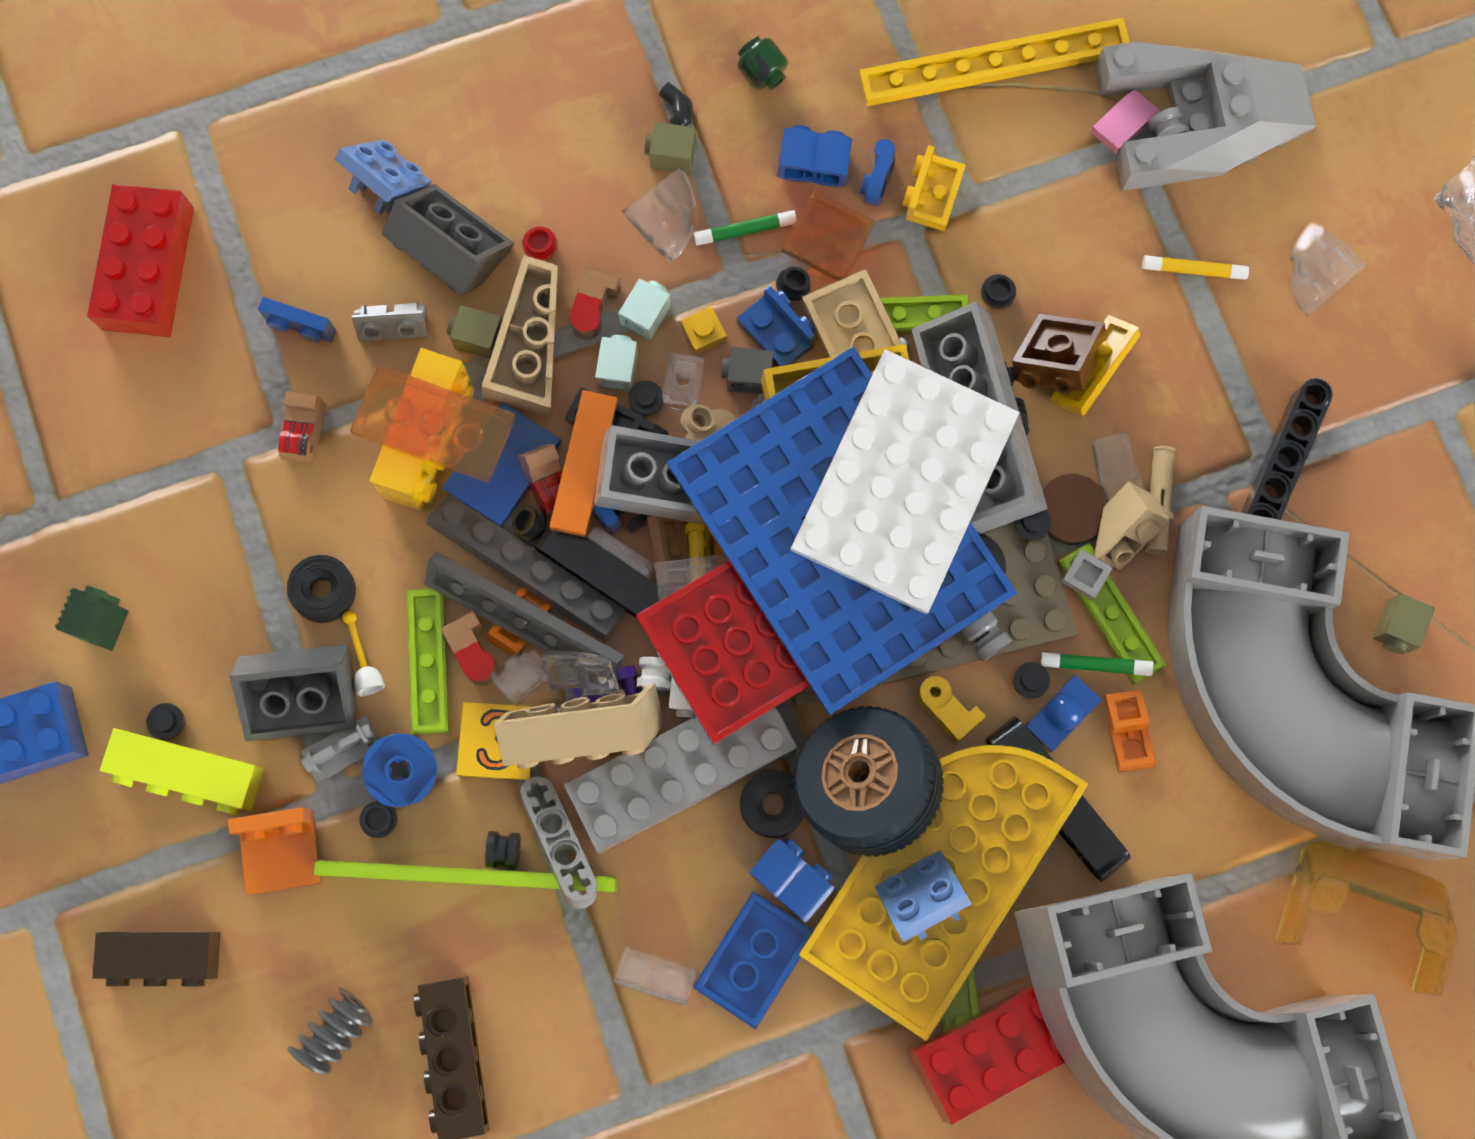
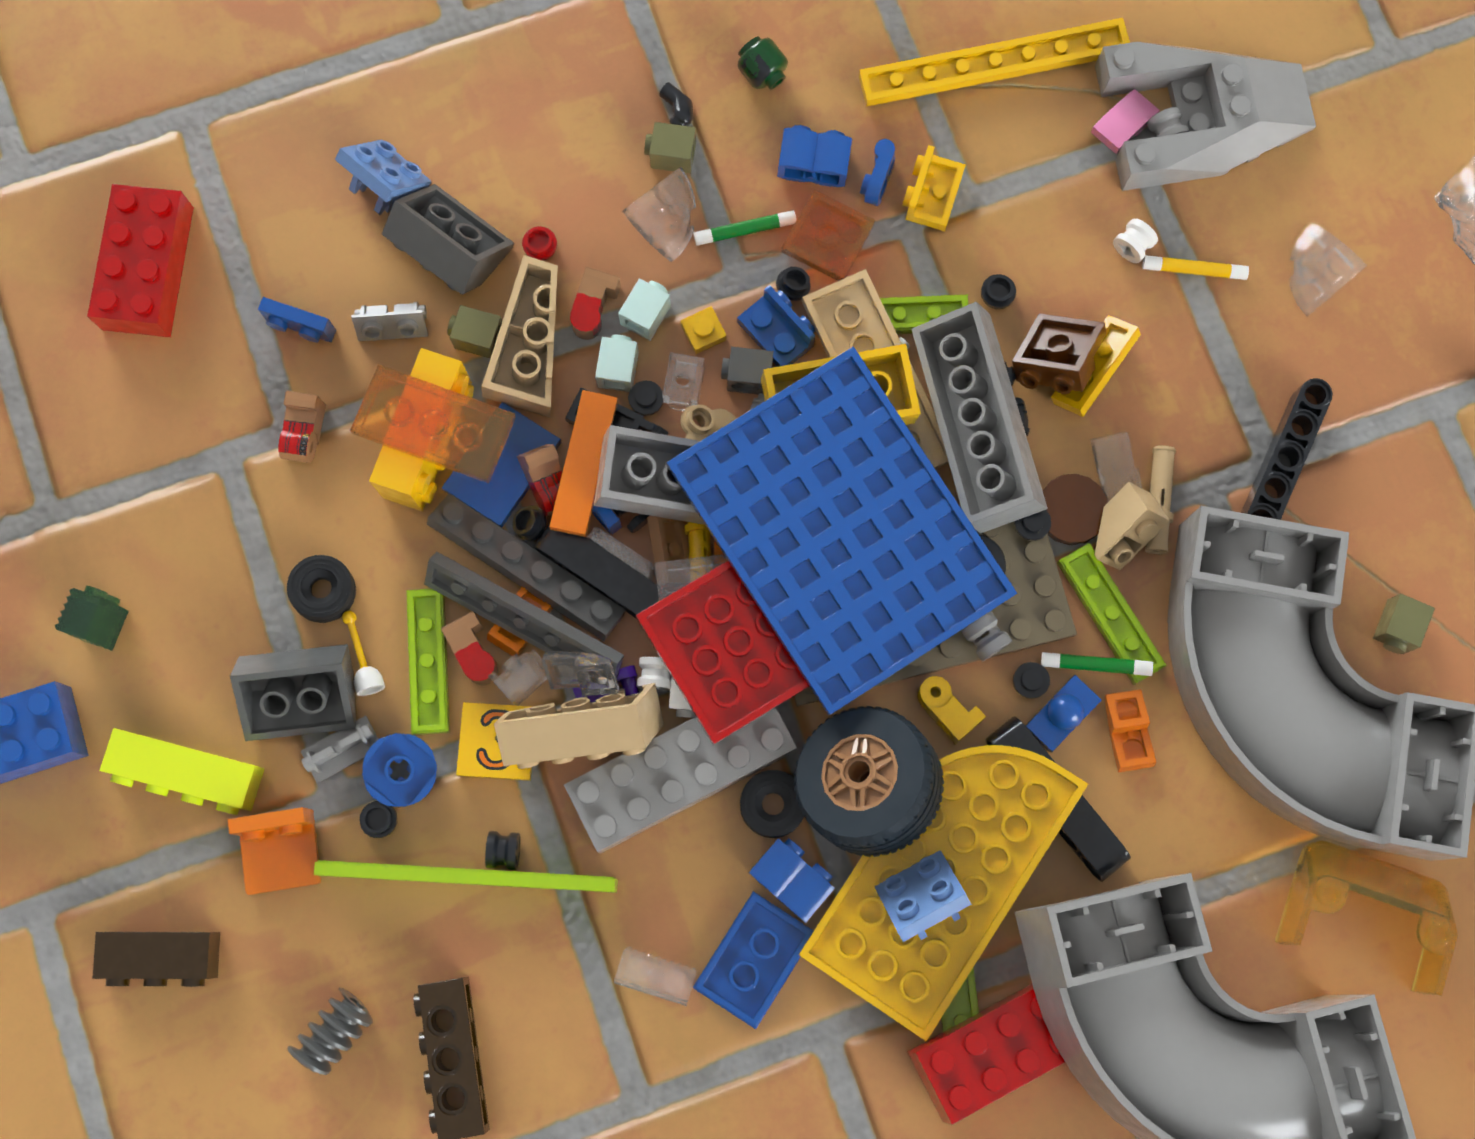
(165, 721): black plate -> none
(558, 841): light grey beam -> none
(905, 482): white plate -> none
(1086, 574): light grey plate -> none
(1135, 240): none -> white wheel

